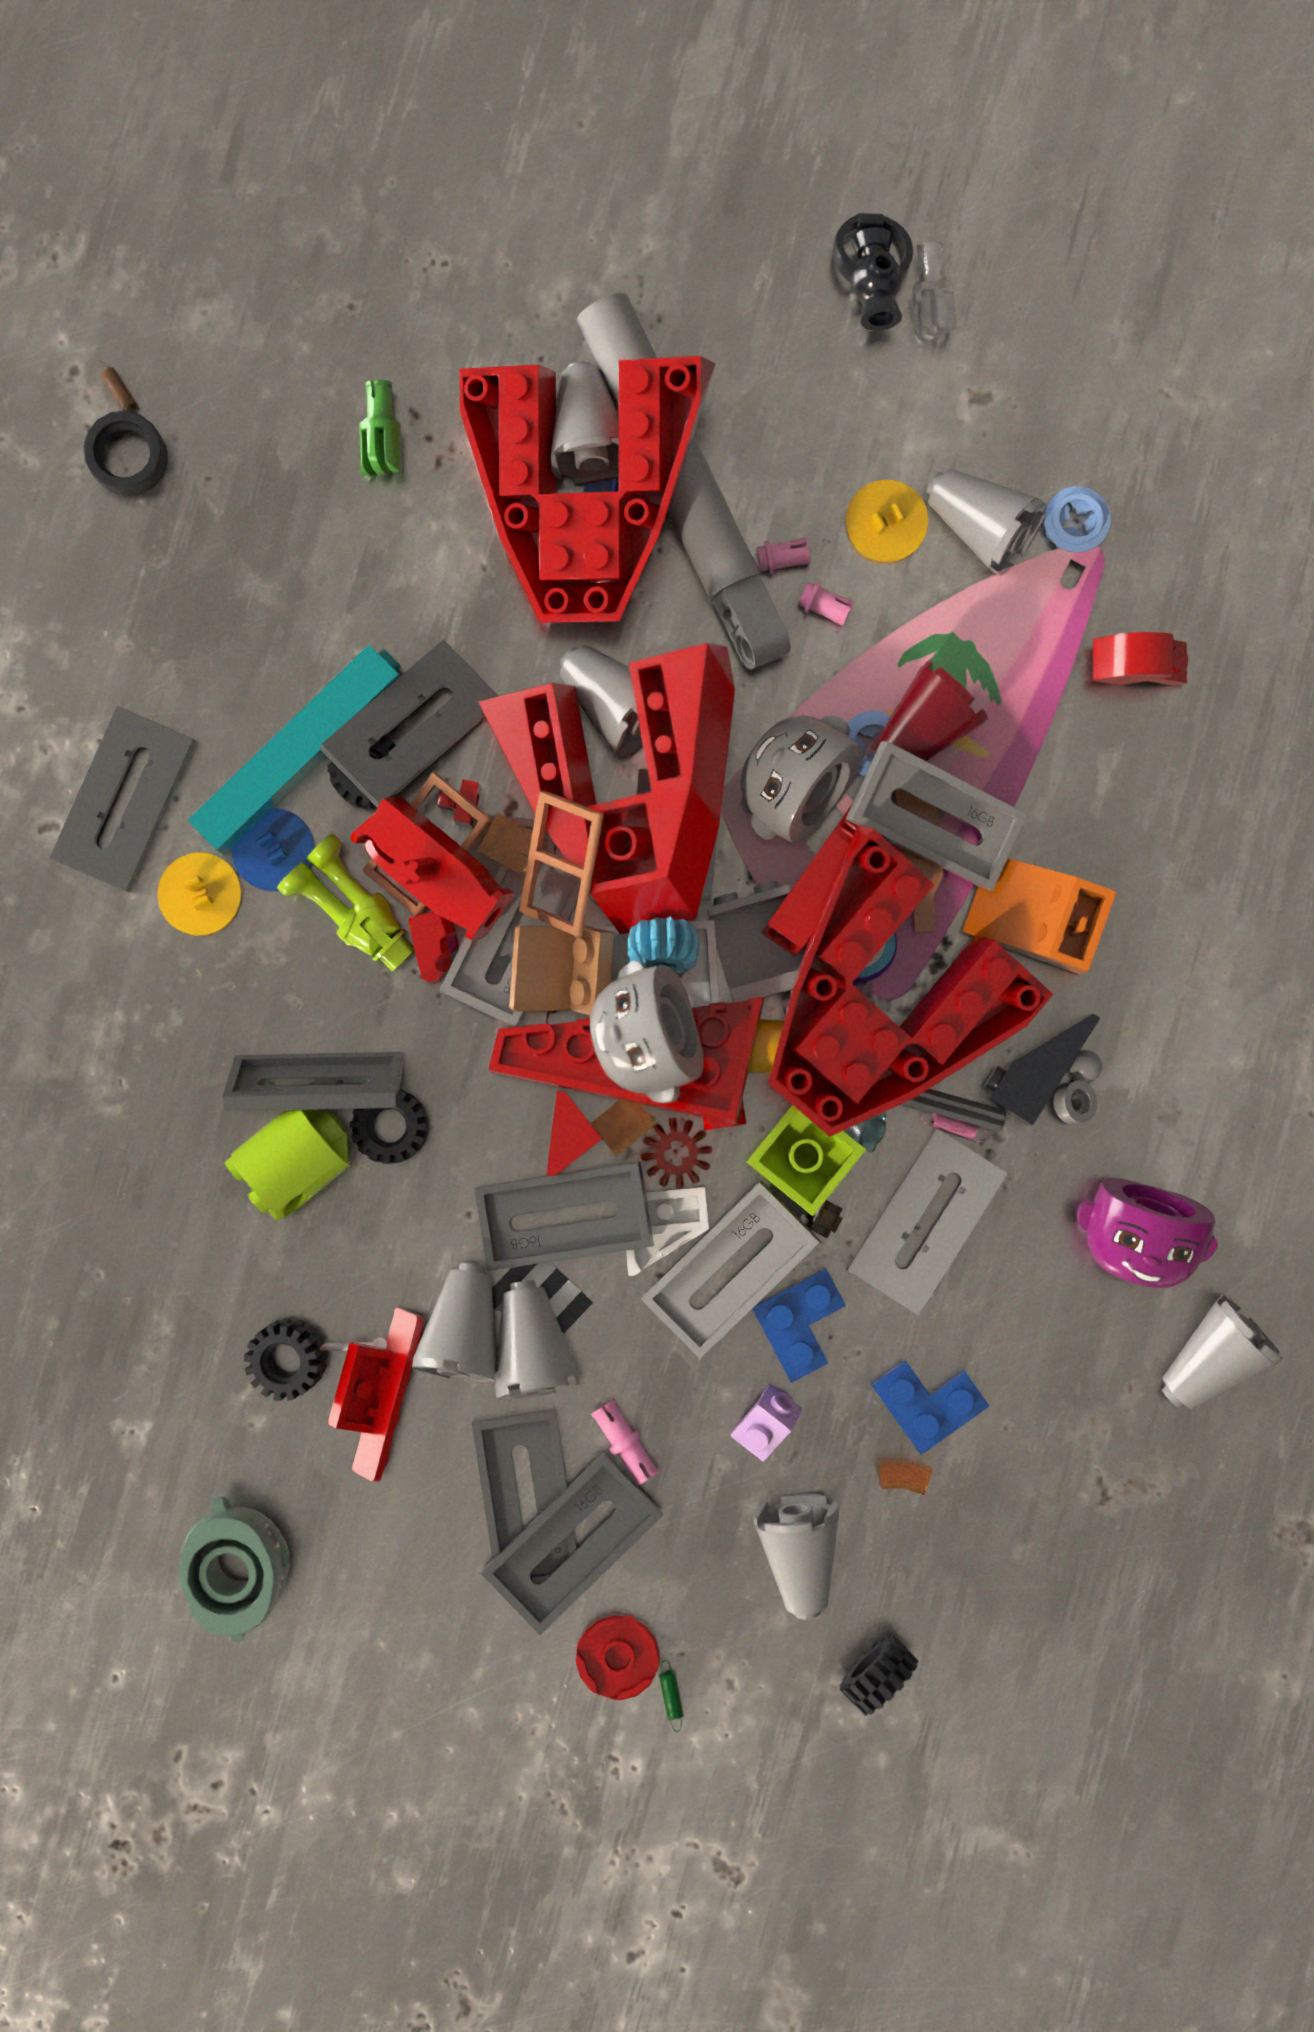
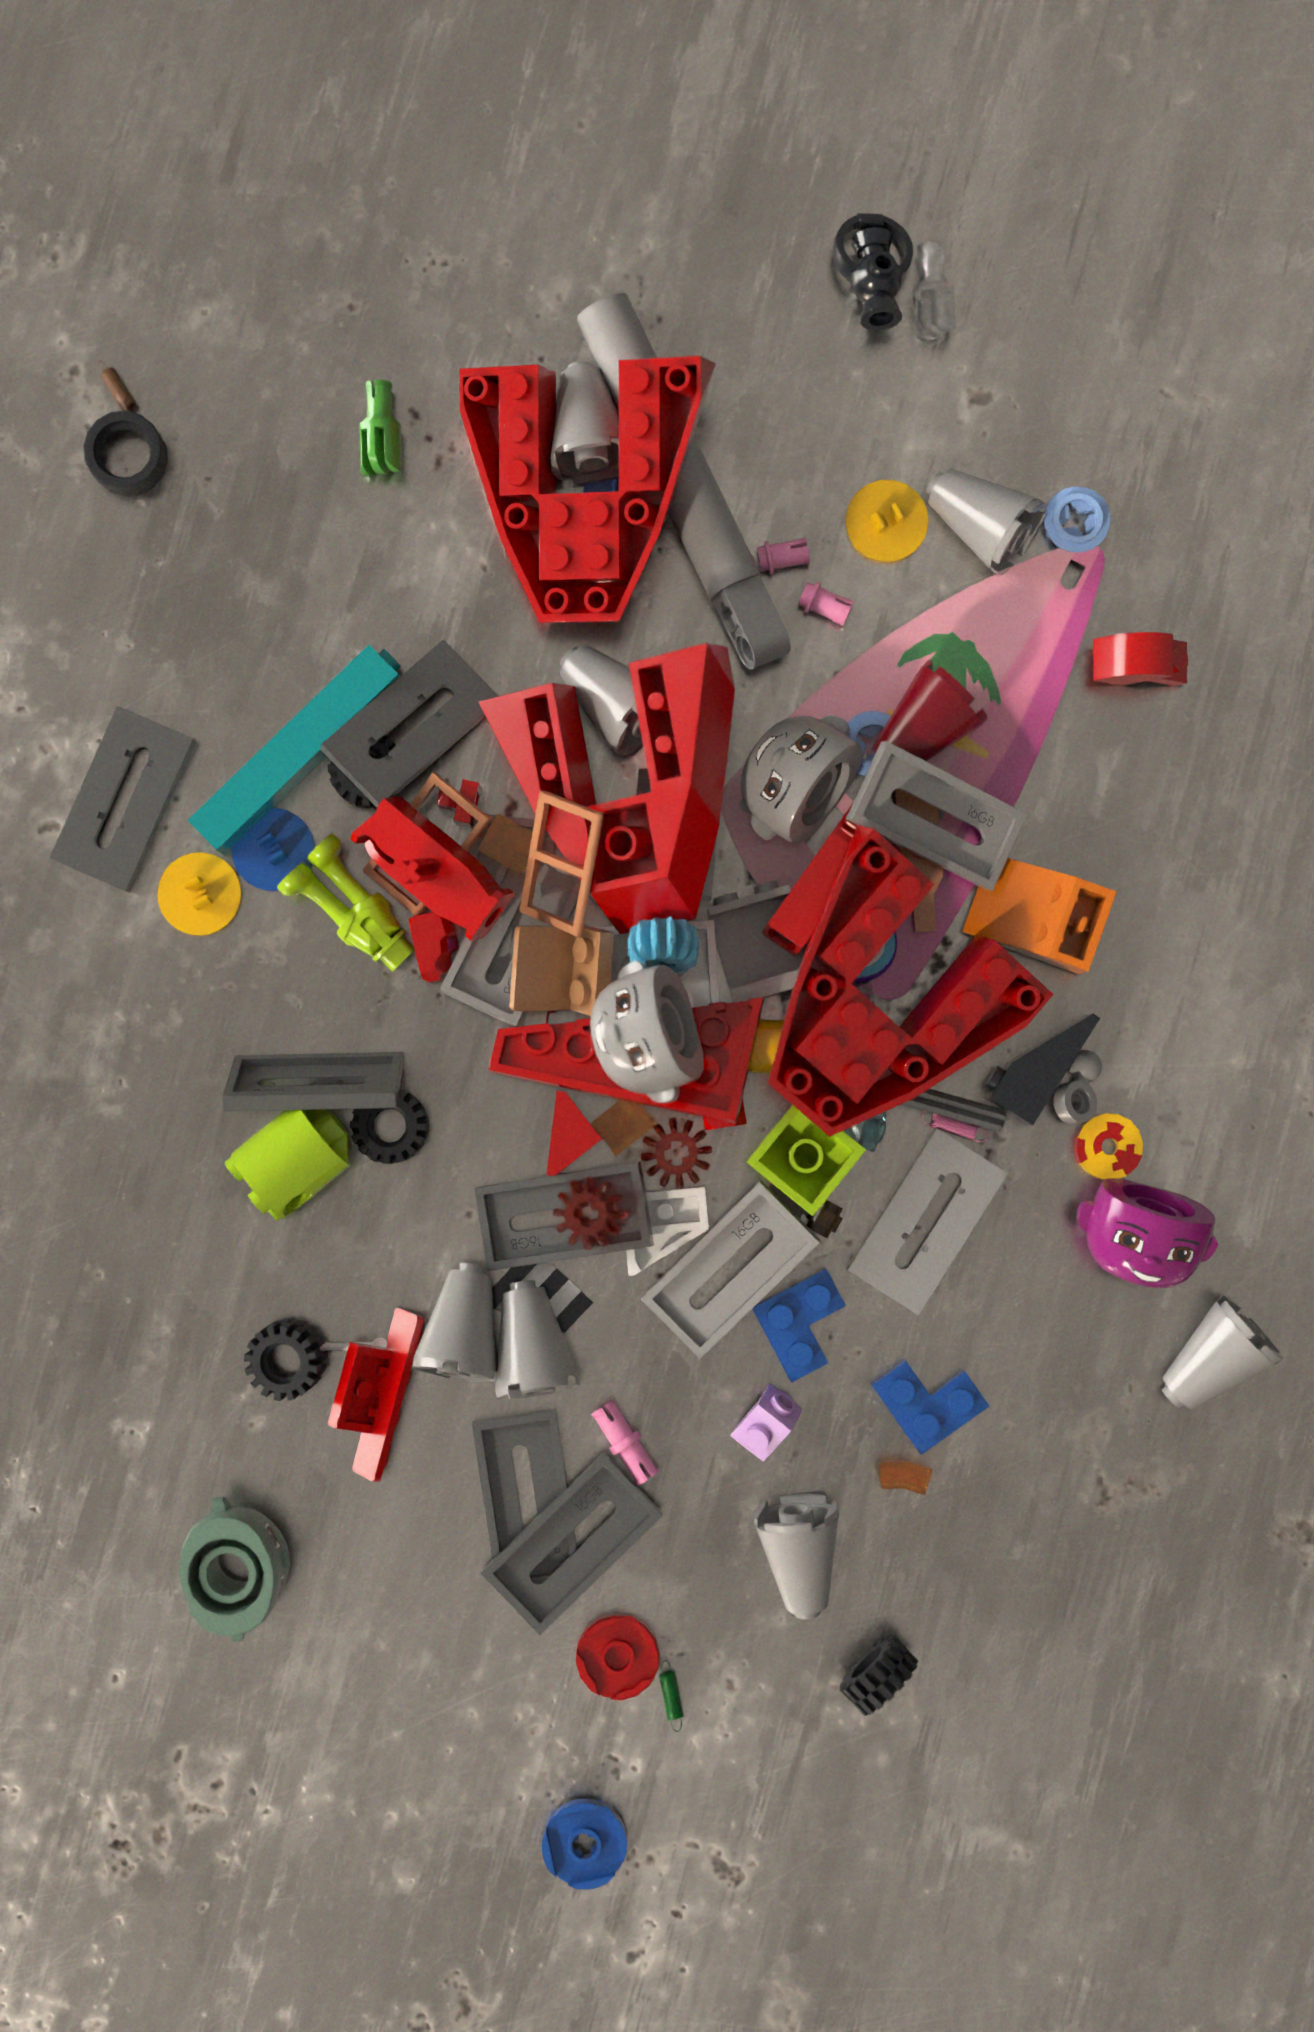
(569, 1863): none -> blue plate
(581, 1224): none -> clear red gear
(1127, 1146): none -> yellow piece

